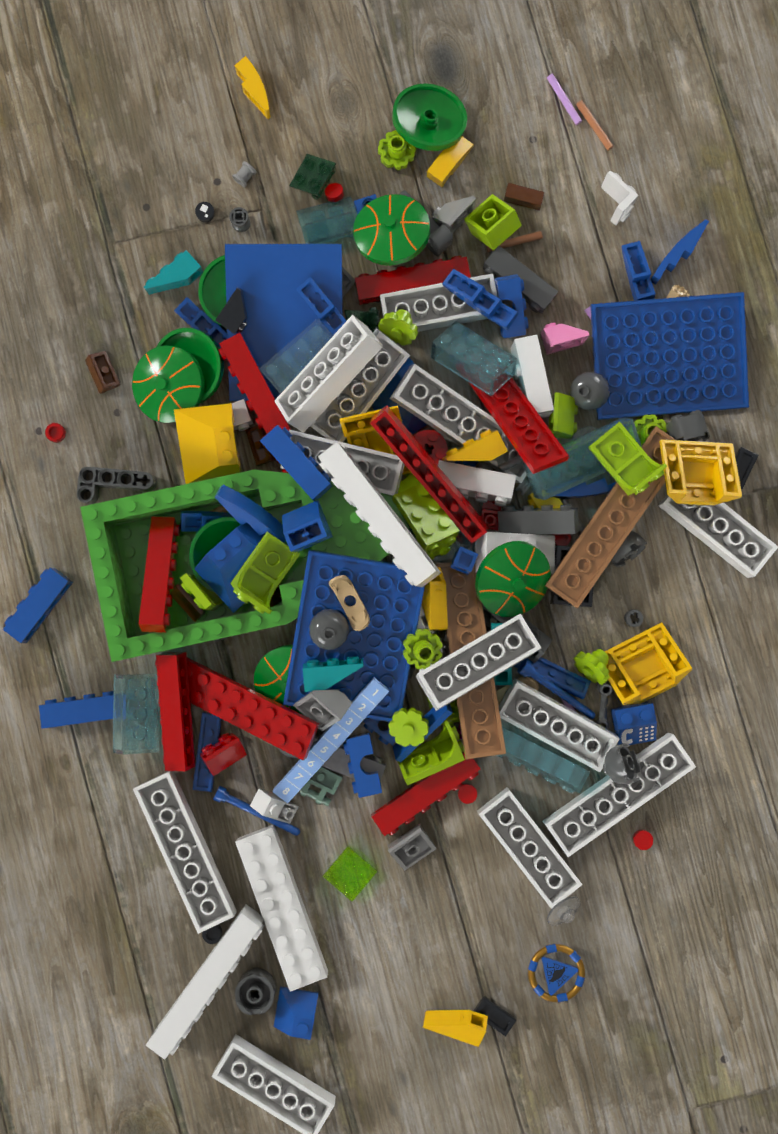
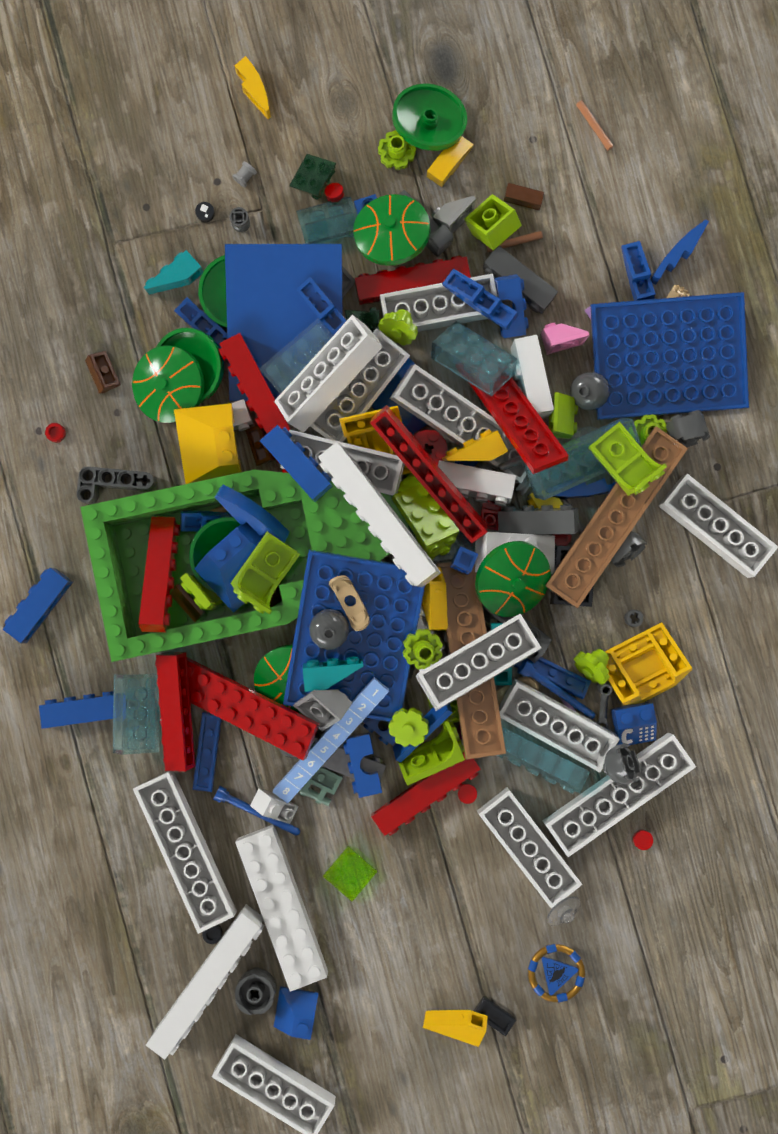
(223, 753): red slope -> none
(234, 313): black slope -> none
(305, 527): blue slope -> none
(411, 847): light grey slope -> none
(564, 99): lavender bar -> none
(622, 194): white bracket -> none
(700, 472): yellow slope -> none
(745, 461): black tile -> none

